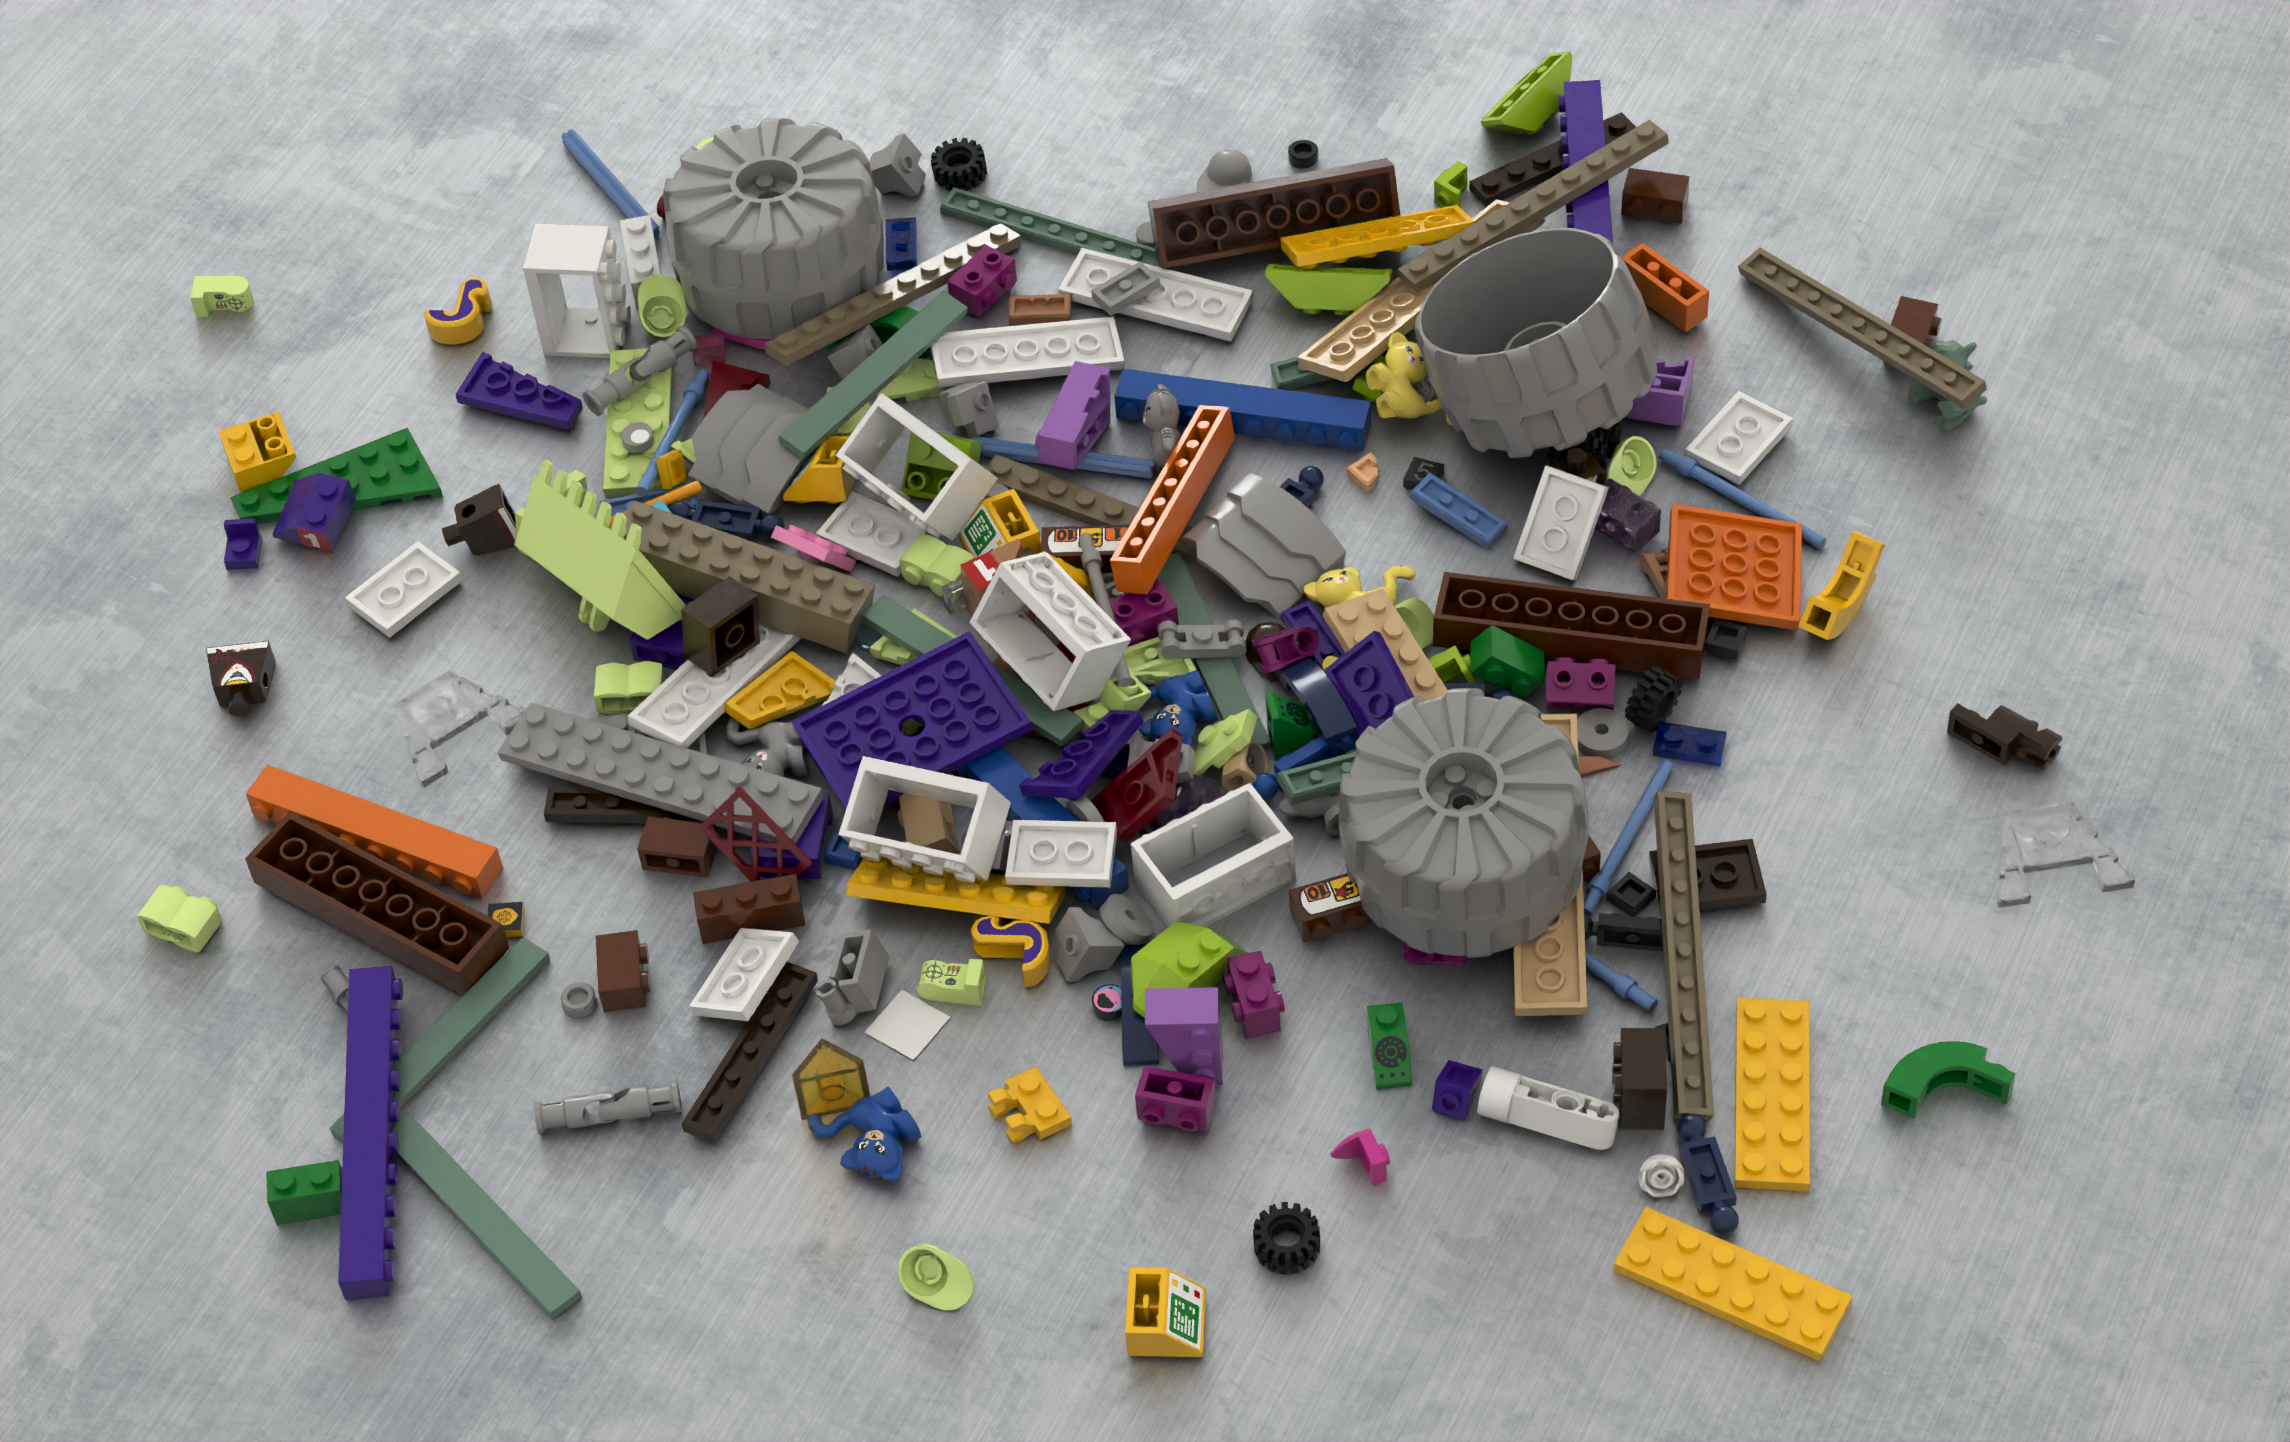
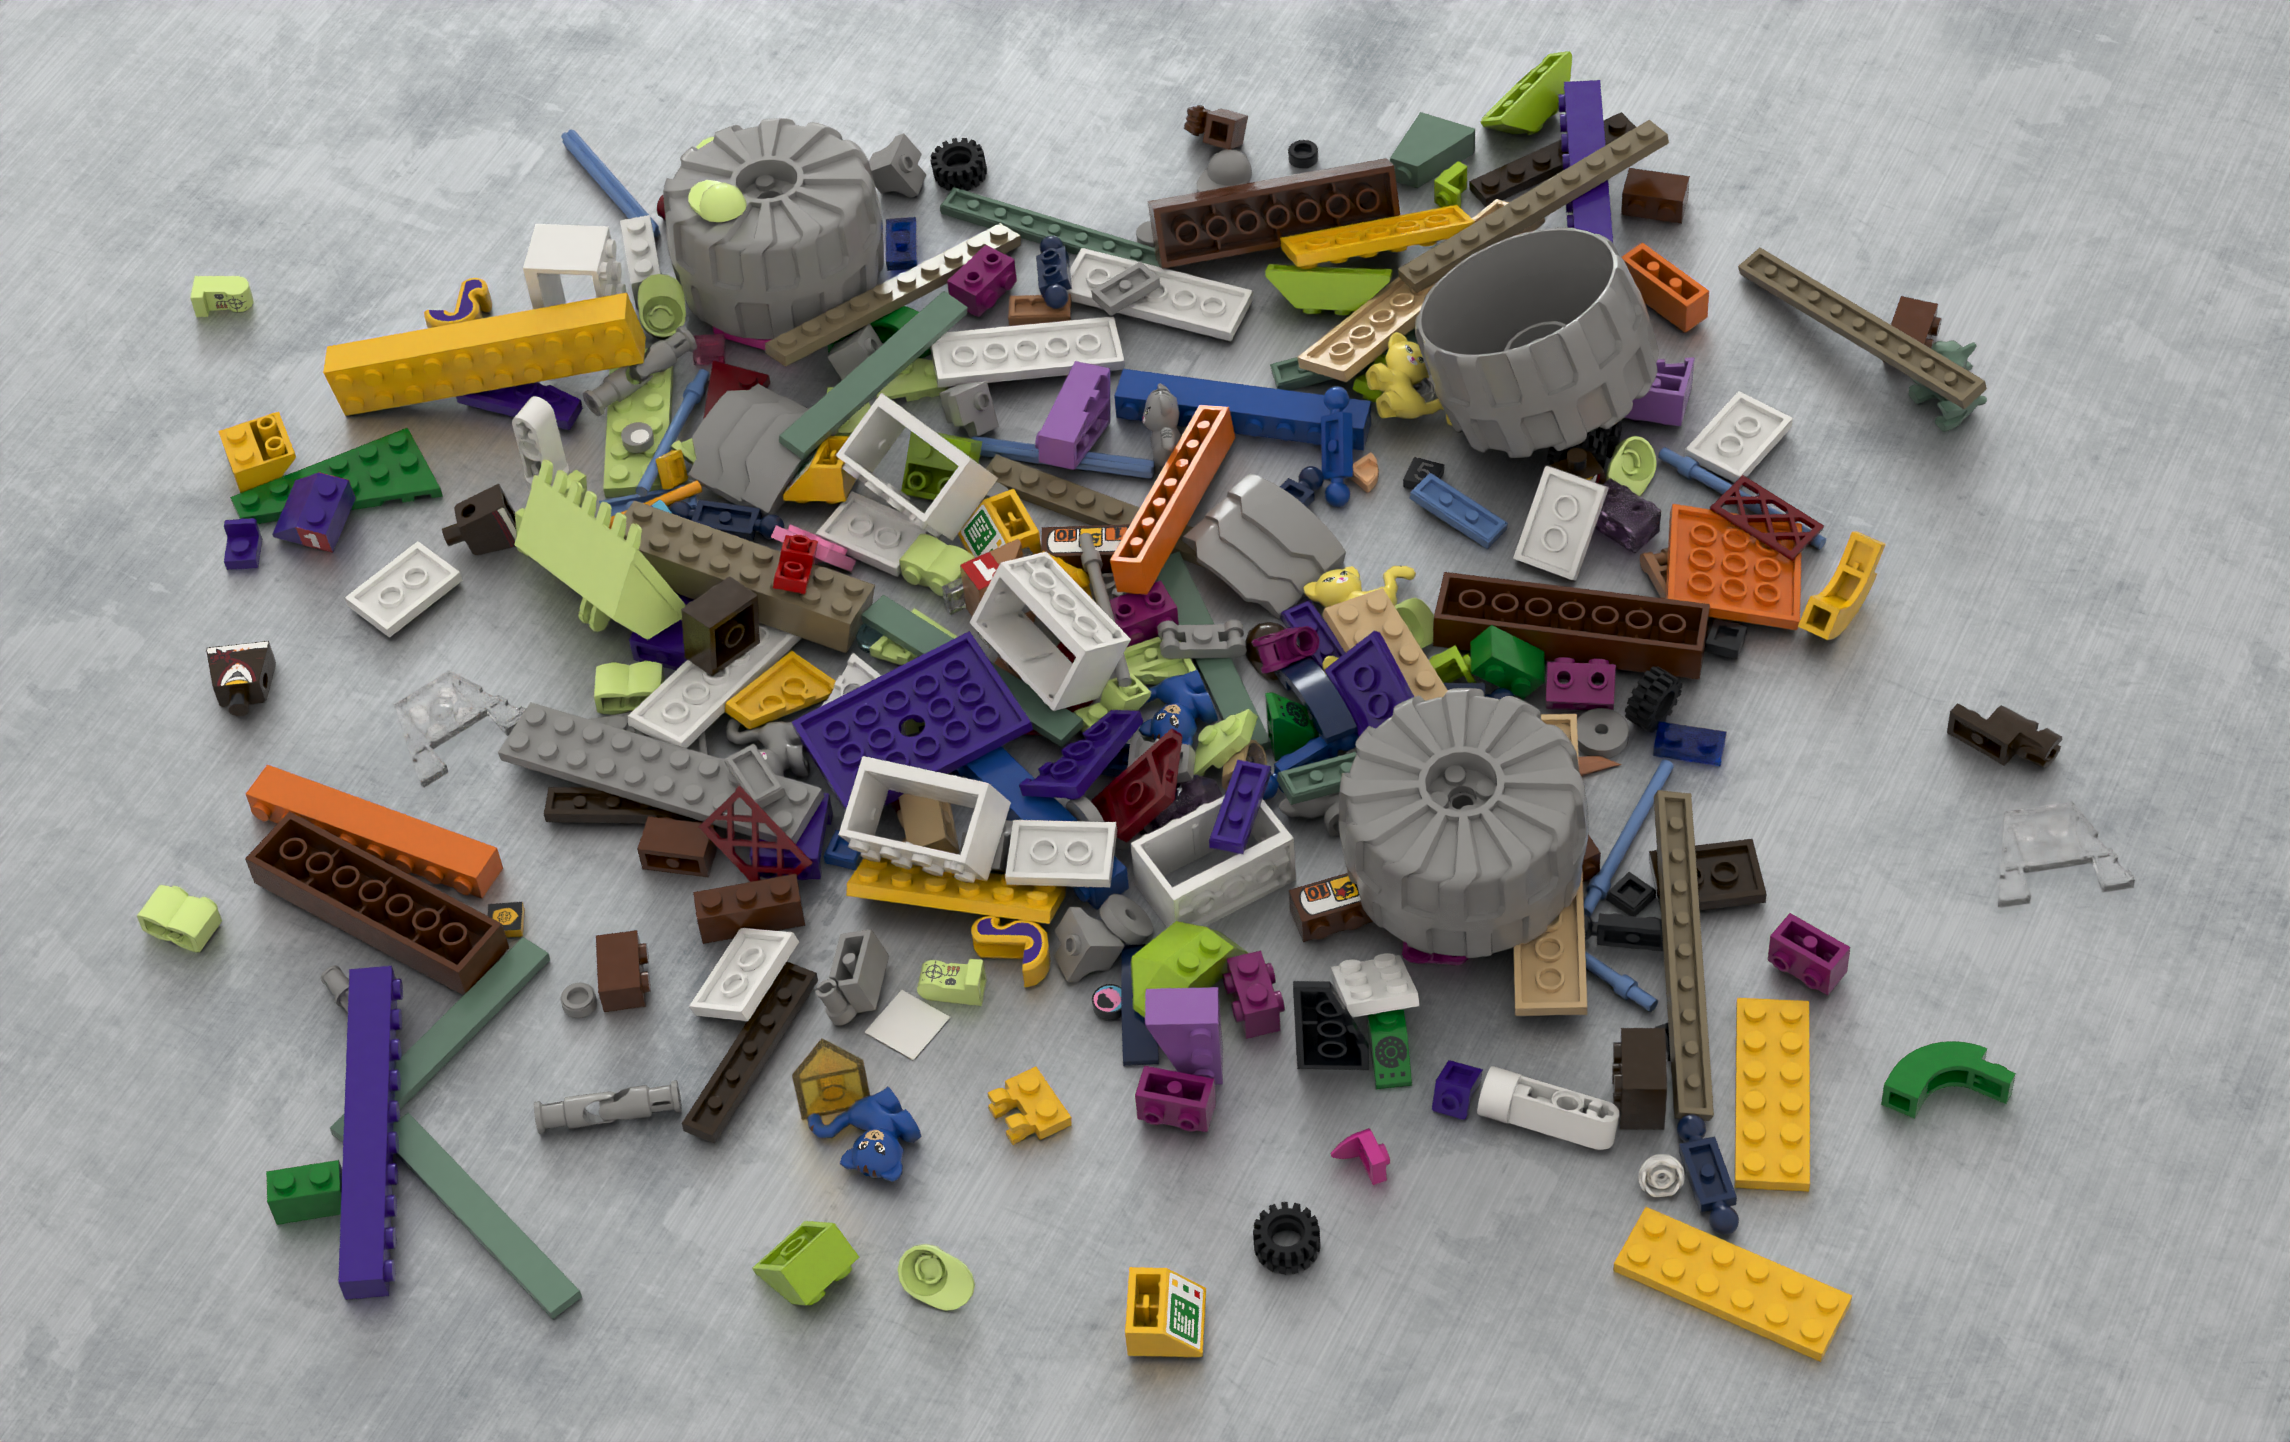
(485, 354): none -> yellow brick
(538, 439): none -> white beam
(716, 201): none -> yellowish green cap
(755, 776): none -> light grey tile
(795, 564): none -> red slope
(807, 1262): none -> lime slope
(1053, 272): none -> dark blue plate
(1219, 127): none -> reddish brown brick
(1240, 807): none -> dark purple tile
(1325, 1030): none -> black wedge
(1337, 446): none -> blue plate
(1374, 985): none -> white plate
(1430, 149): none -> sand green slope
(1763, 498): none -> dark red window
(1808, 954): none -> magenta brick

